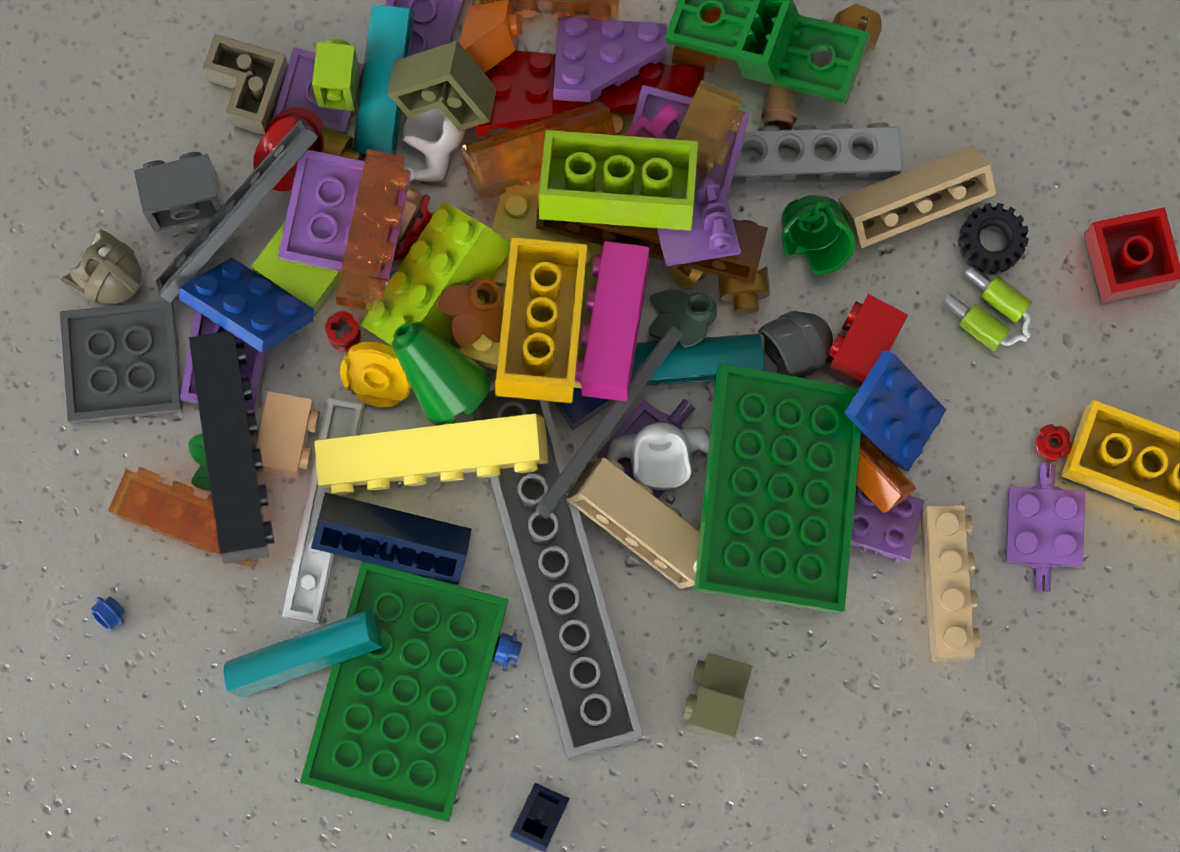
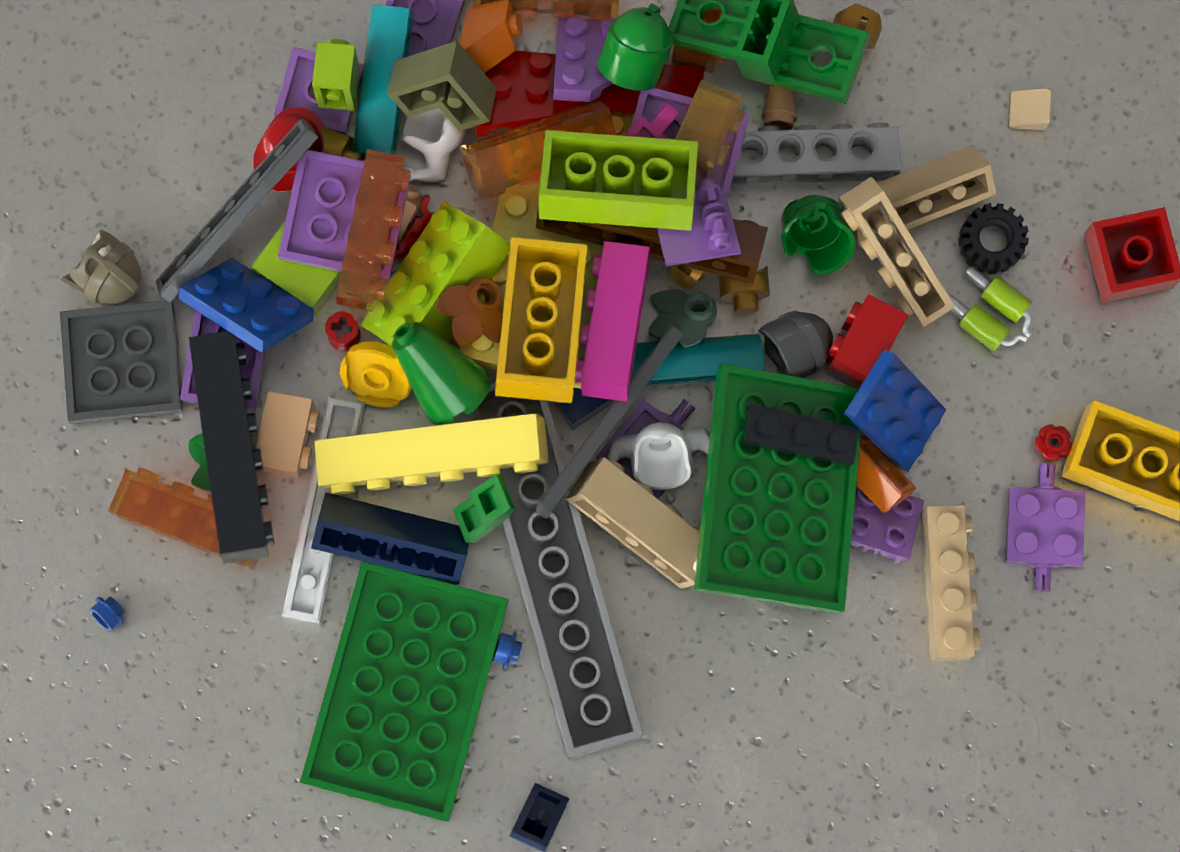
(179, 191): dark grey brick -> none
(254, 76): dark tan brick -> none
(302, 654): teal brick -> none
(484, 510): none -> green slope
(636, 49): none -> green helmet
(718, 698): olive brick -> none
(800, 435): none -> black plate
(897, 251): none -> tan brick
(1030, 109): none -> tan slope

